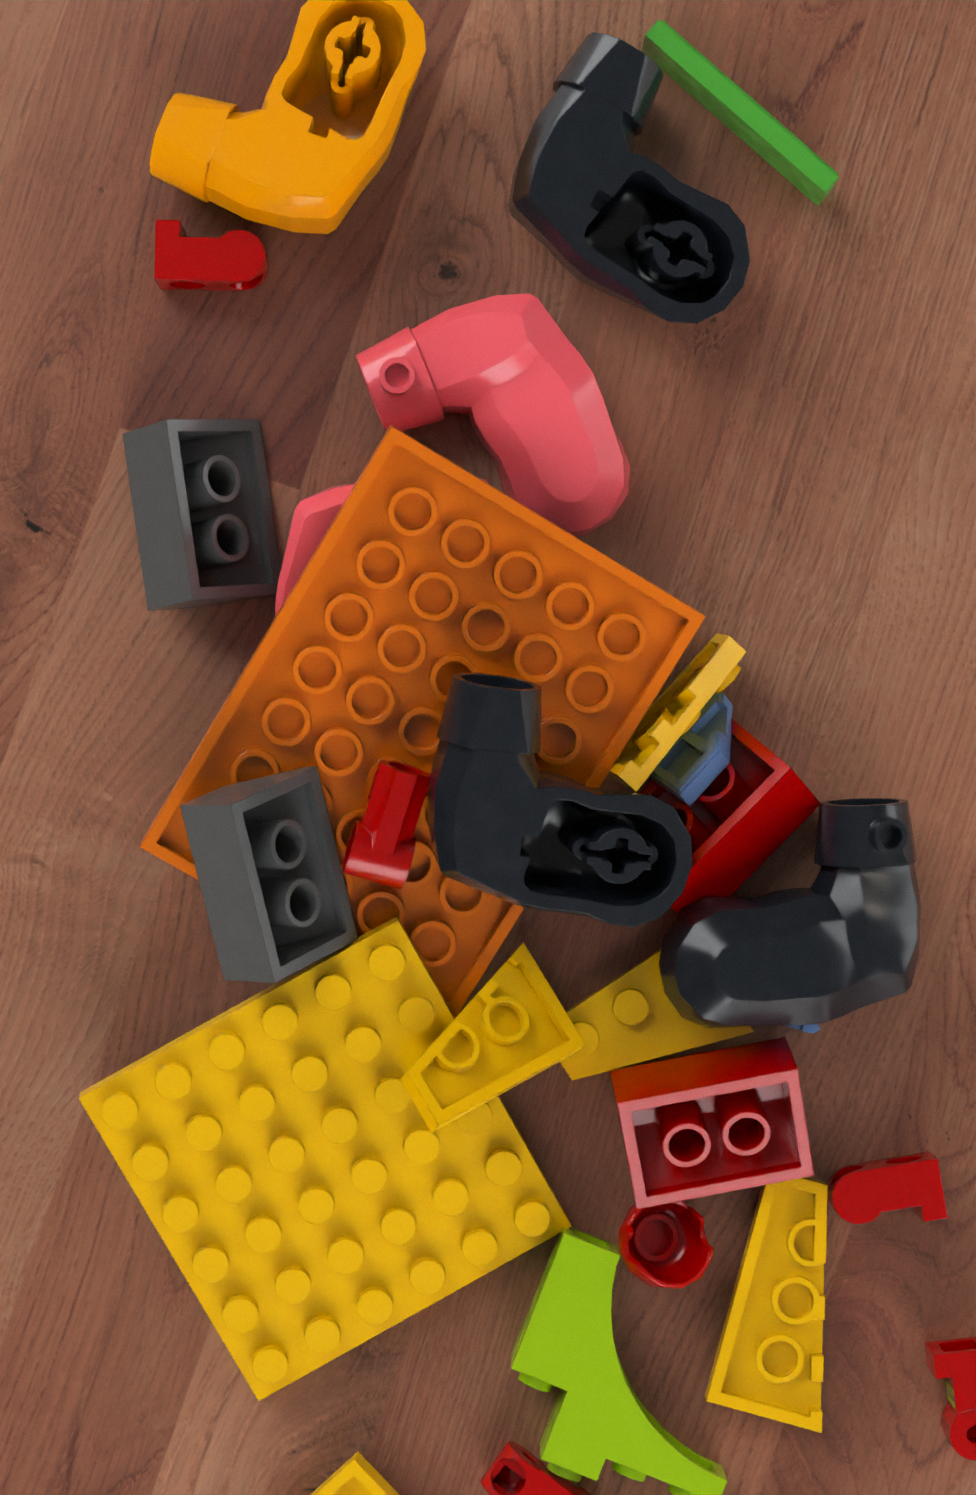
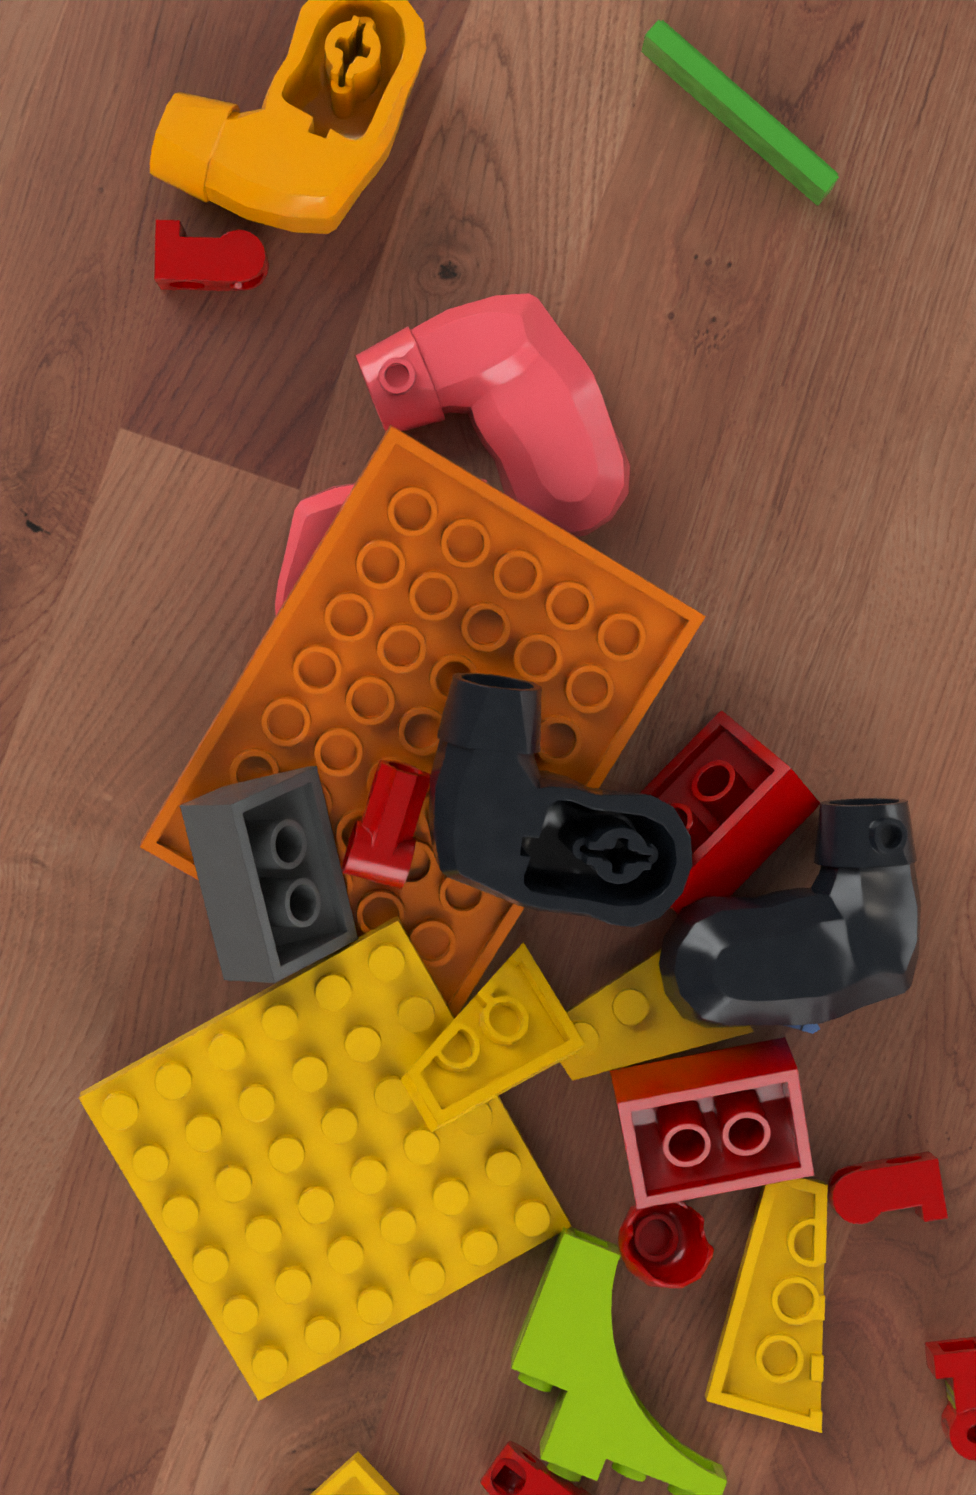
(202, 512): dark grey slope -> none
(615, 212): black piece -> none
(677, 709): yellow wing -> none
(698, 753): medium blue tile -> none

